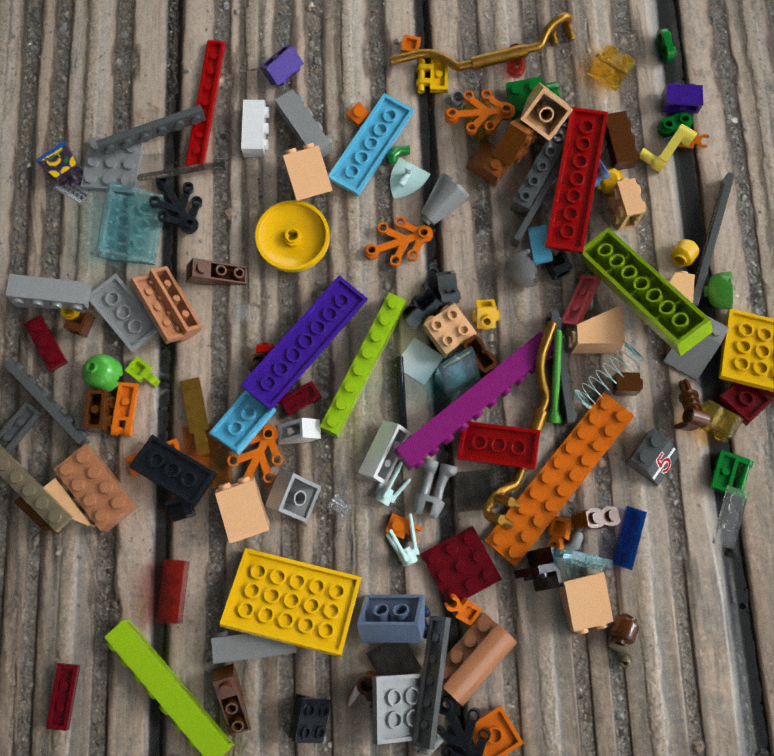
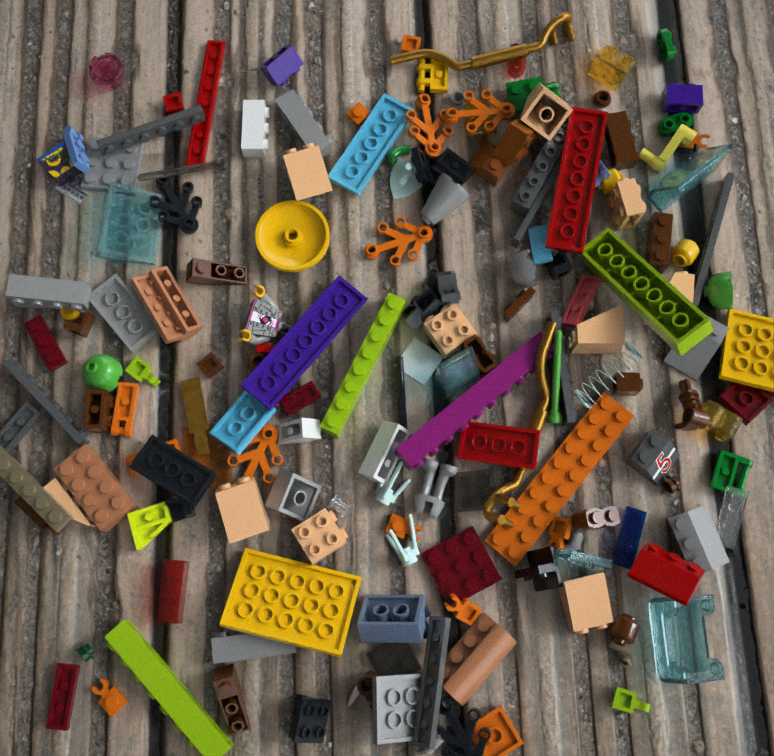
(76, 149): none -> medium blue plate
(85, 652): none -> dark green plate
(107, 71): none -> clear pink cone
(112, 699): none -> orange plate
(148, 523): none -> neon yellow wing
(173, 103): none -> red plate
(210, 365): none -> reddish brown plate
(262, 319): none -> torso
(320, 535): none -> light nougat brick
(423, 168): none -> black plate
(427, 127): none -> orange plant
(453, 166): none -> black plate
(485, 314): yellow brick -> none
(522, 299): none -> reddish brown plate
(602, 94): none -> reddish brown plate
(626, 701): none -> lime plate
(659, 241): none -> reddish brown brick
(666, 573): none -> red slope
(671, 484): none -> reddish brown plate
(682, 640): none -> clear light blue windscreen
(687, 176): none -> clear light blue slope
(698, 538): none -> light grey slope

